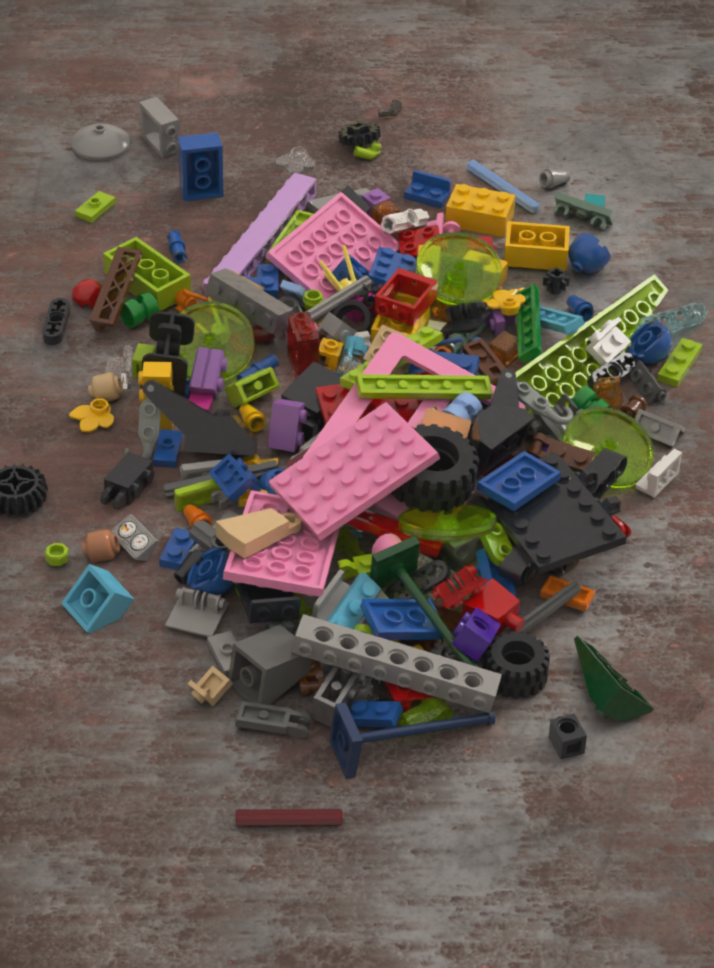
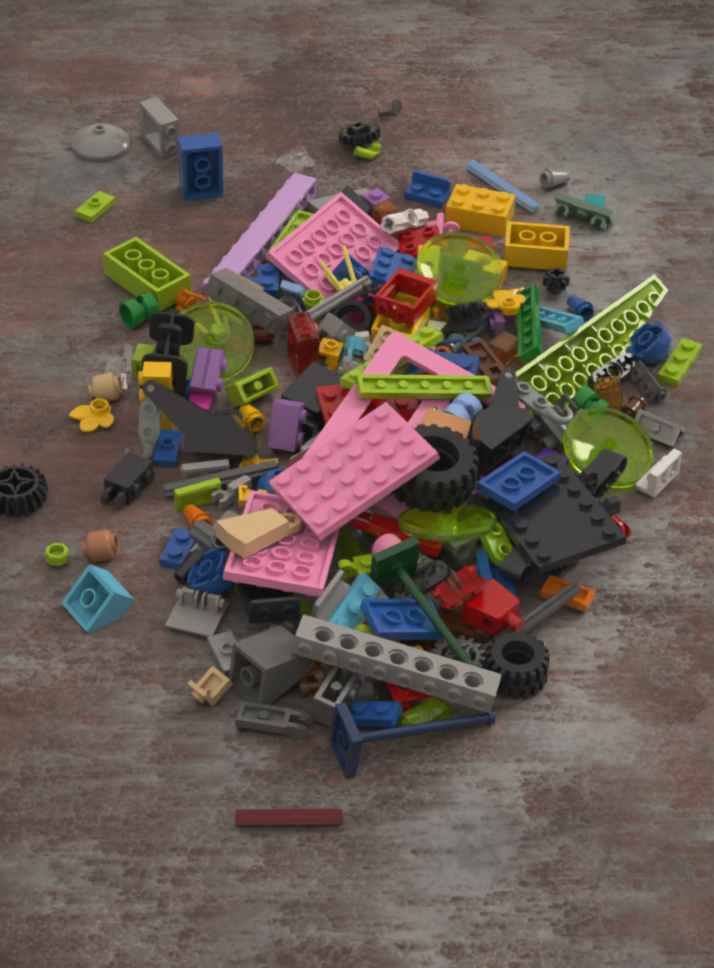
(58, 327): black beam -> none
(86, 292): red hair -> none
(112, 286): reddish brown fence -> none
(135, 538): slope -> none
(176, 246): blue pin -> none
(233, 478): blue bracket -> none
(270, 361): blue pin -> none
(475, 633): dark purple brick -> none
(567, 736): black brick -> none
(574, 456): reddish brown plate -> none
(587, 254): blue cylinder -> none
(608, 343): white bracket -> none
(608, 687): dark green wedge -> none
(671, 319): clear light blue beam -> none

